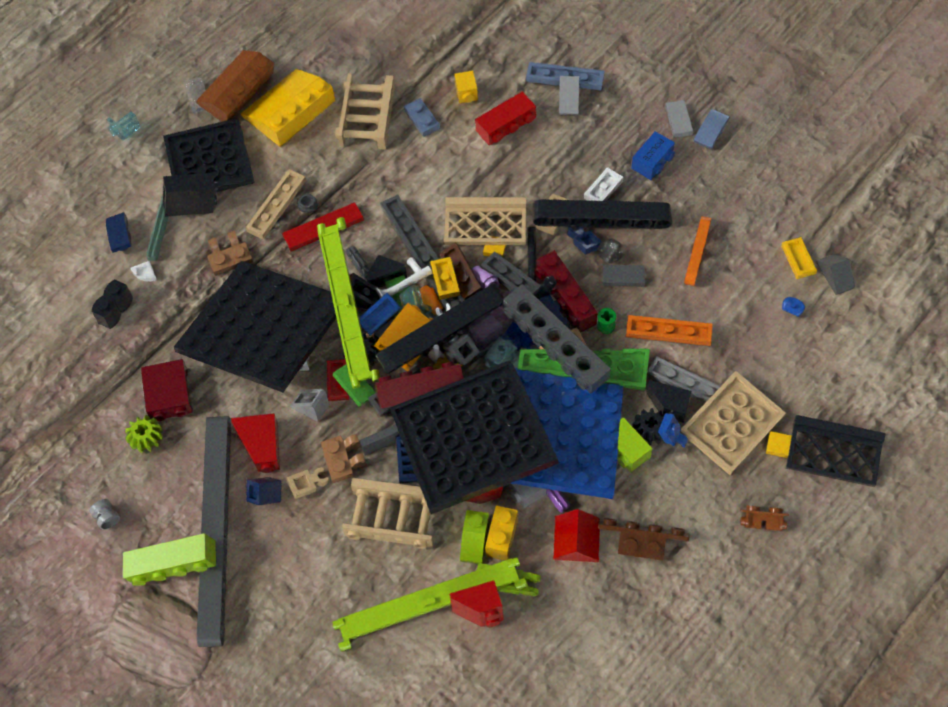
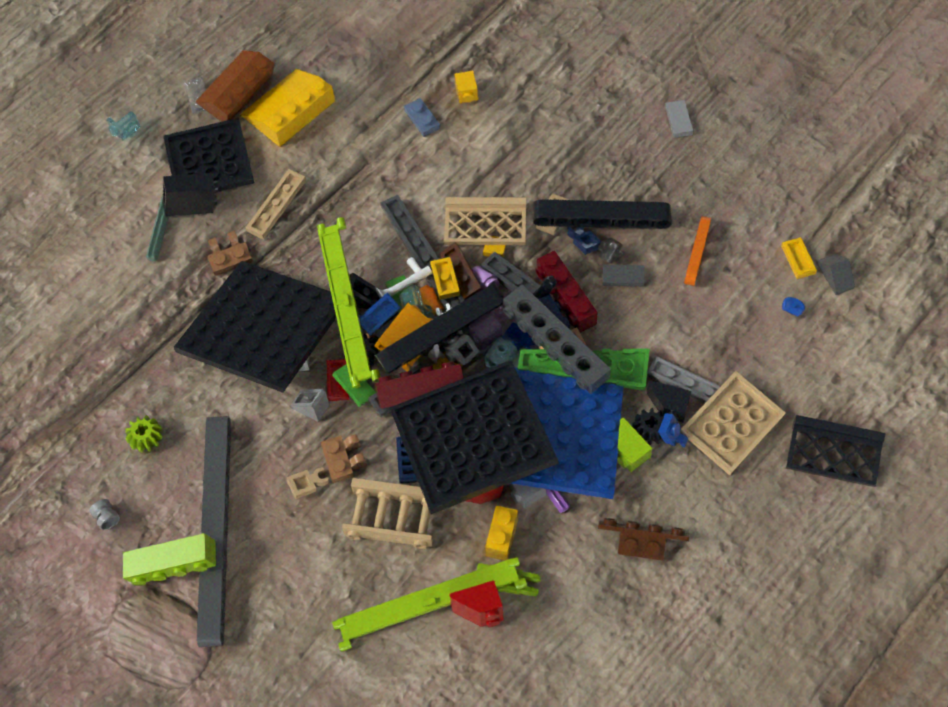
(112, 304): black brick -> none
(118, 232): dark blue slope -> none
(144, 272): white tile -> none
(166, 390): dark red panel -> none
(260, 440): red slope -> none
(263, 491): dark blue panel -> none
(307, 203): dark grey plate -> none
(307, 233): red tile -> none
(358, 261): dark grey axle -> none
(379, 440): dark grey tile -> none
(382, 120): tan fence -> none
(385, 270): black slope -> none
(474, 536): lime slope -> none
(505, 118): red brick -> none
(532, 252): black bar -> none
(551, 75): sand blue plate -> none
(569, 95): light grey tile -> none
(576, 537): red slope -> none
(604, 186): white plate -> none
(605, 315): green bush -> none
(653, 155): blue brick -> none
(669, 330): orange plate -> none
(711, 129): sand blue slope -> none
(754, 518): dark orange hinge -> none
(778, 444): yellow tile -> none

